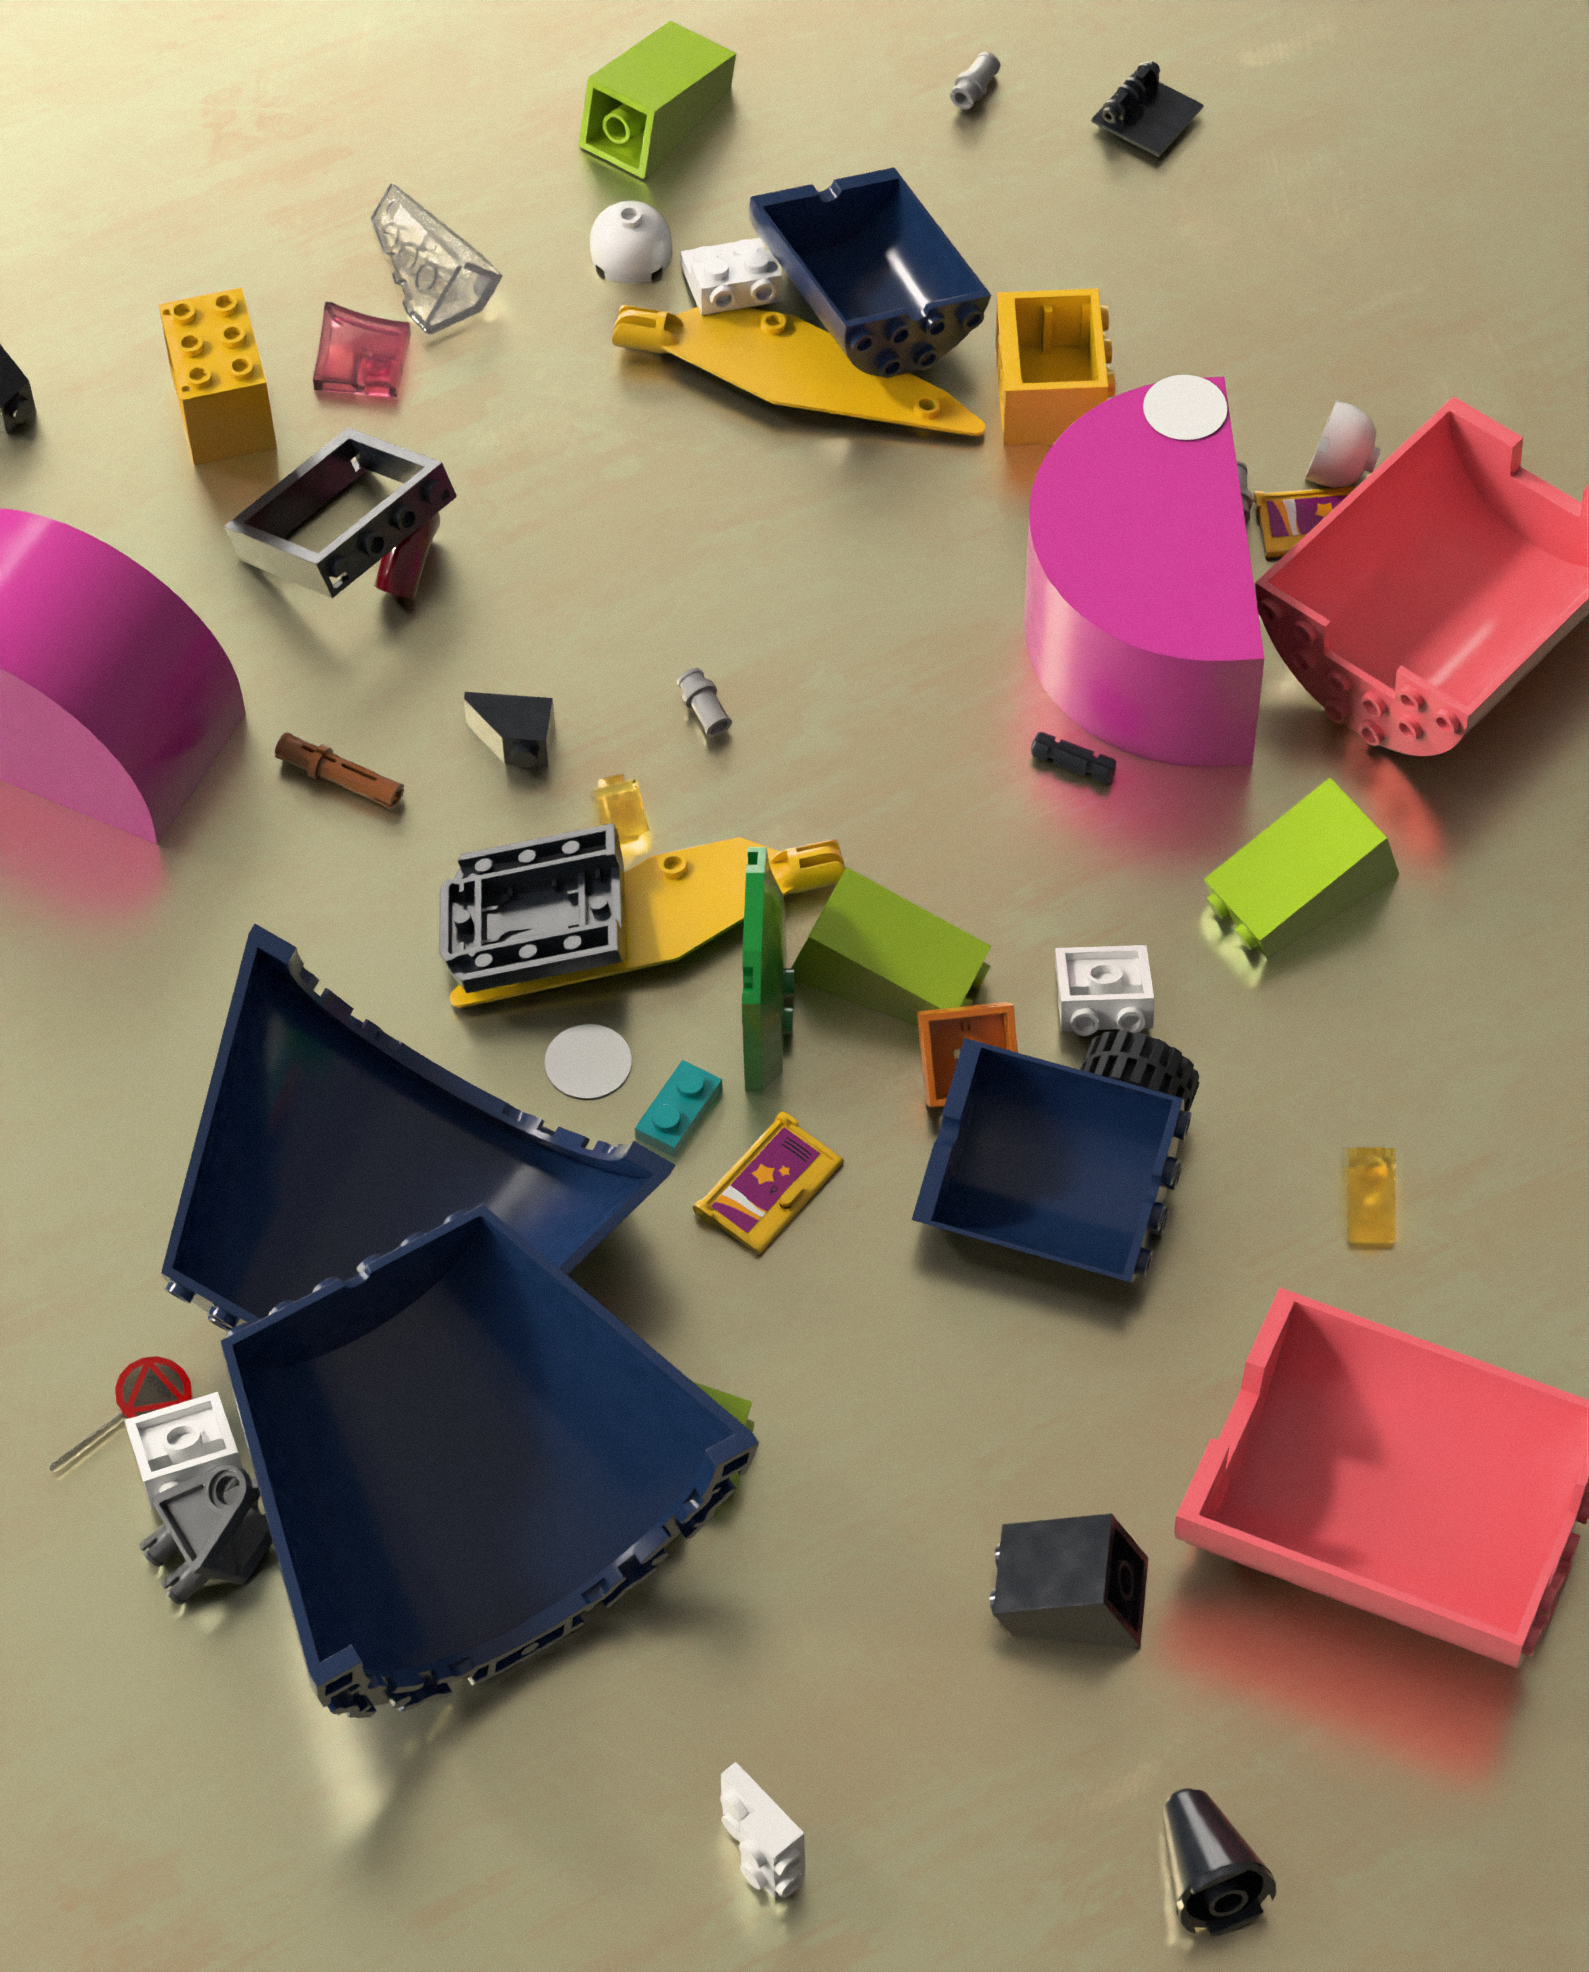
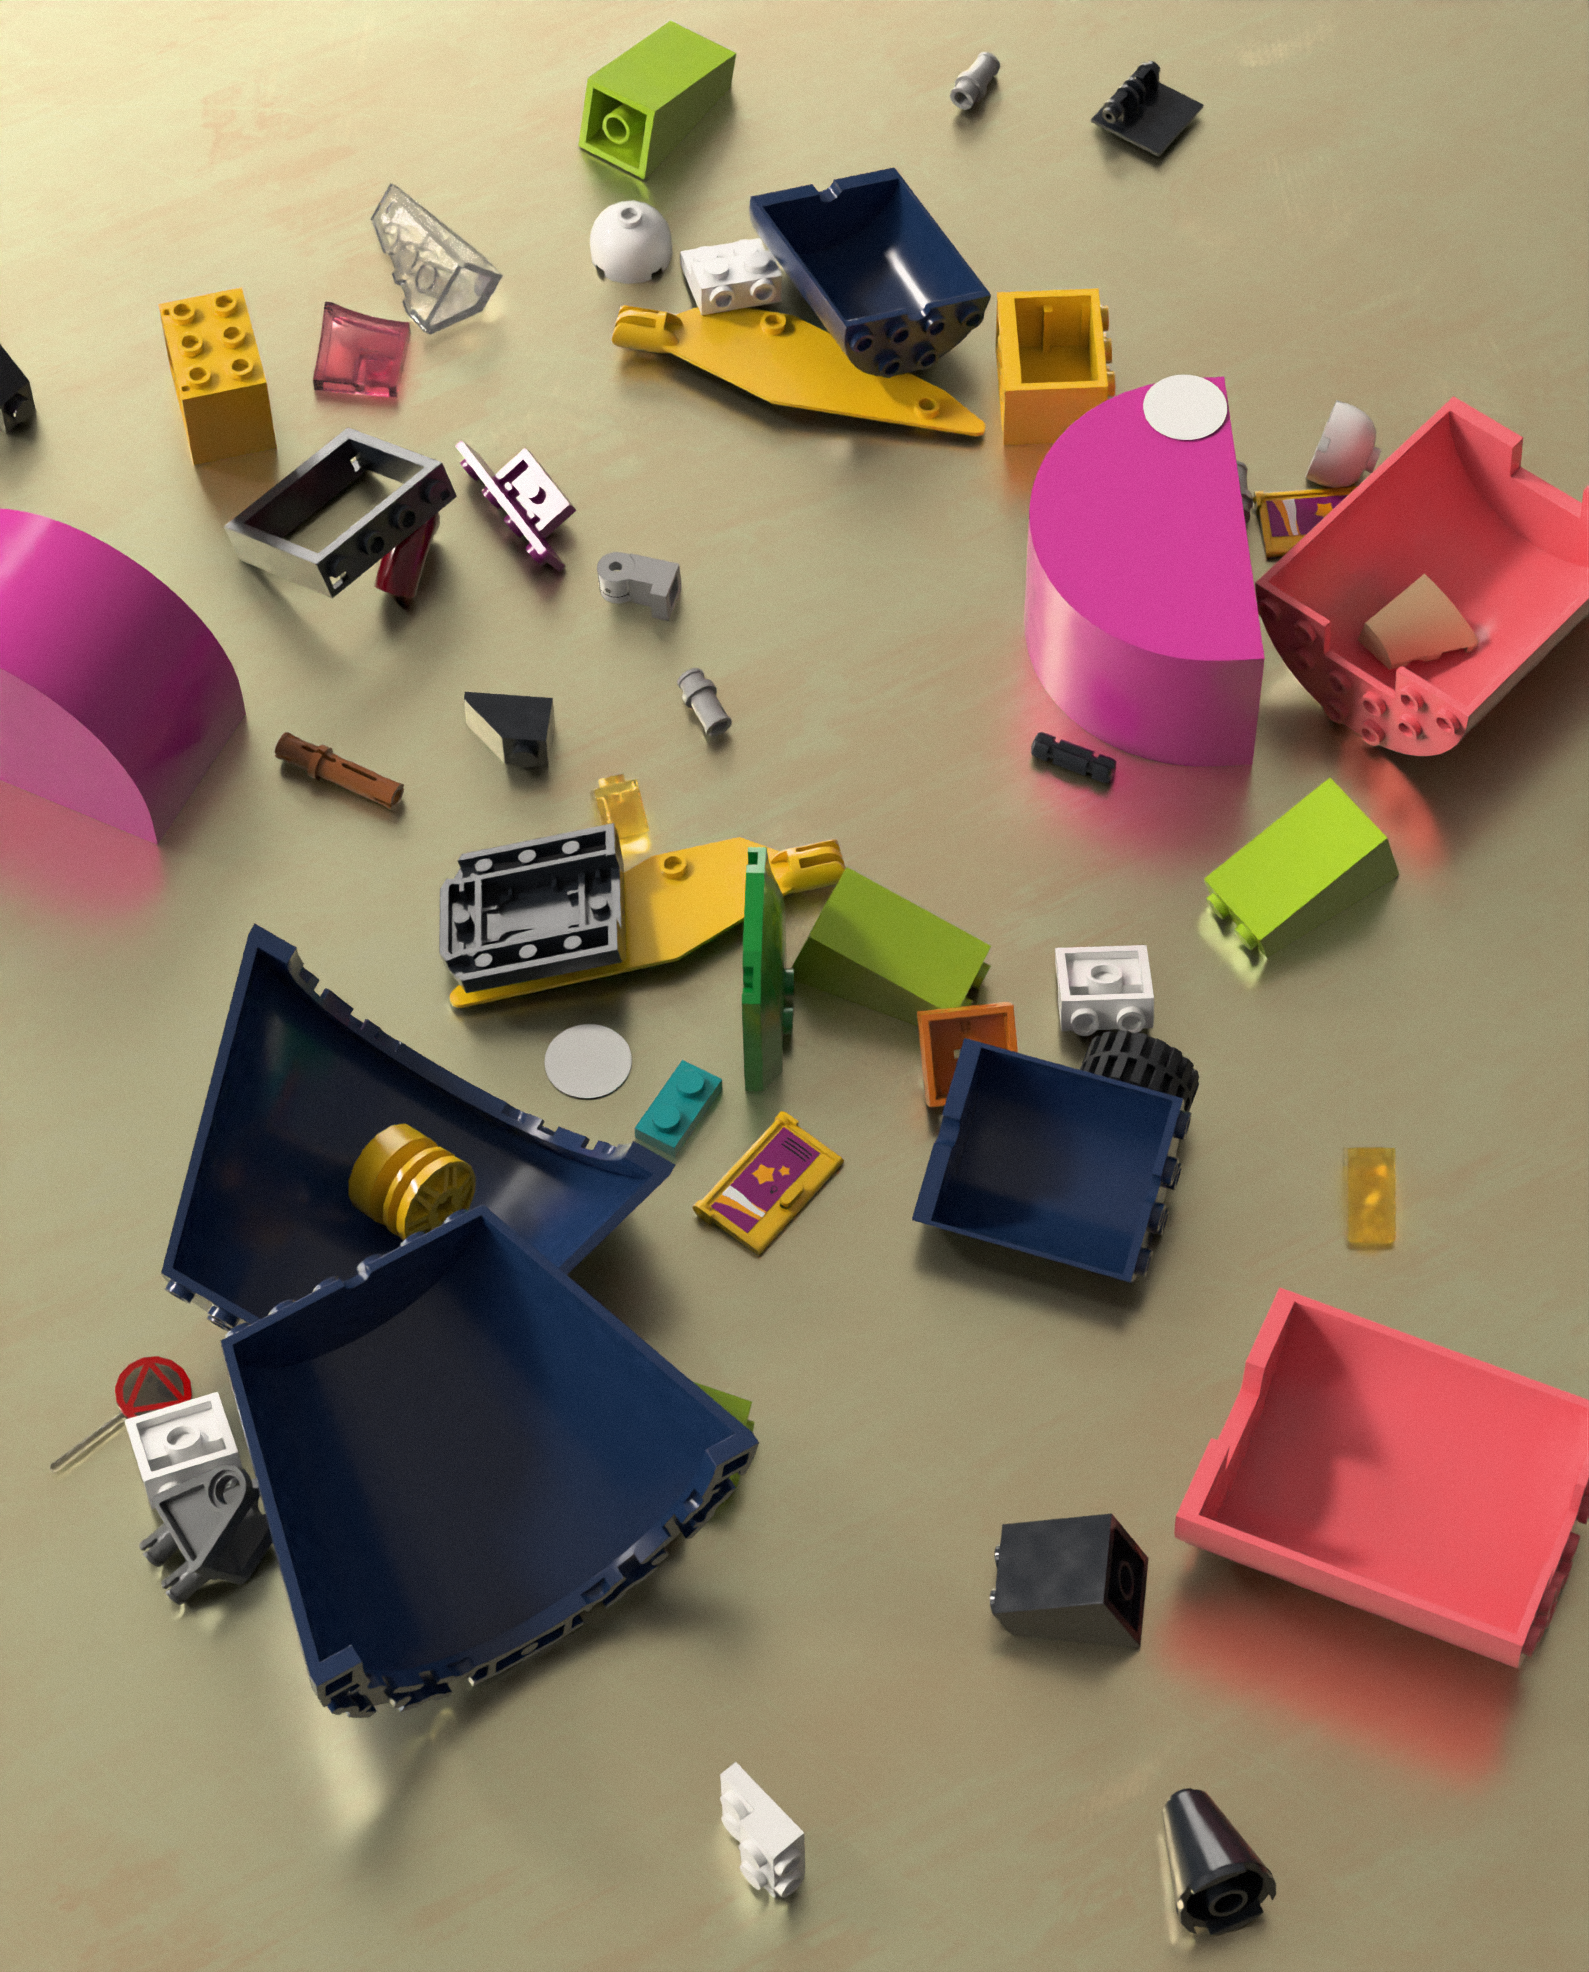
(409, 1181): none -> yellow wheel
(527, 495): none -> bracket
(640, 581): none -> light grey leg
(1417, 627): none -> slope

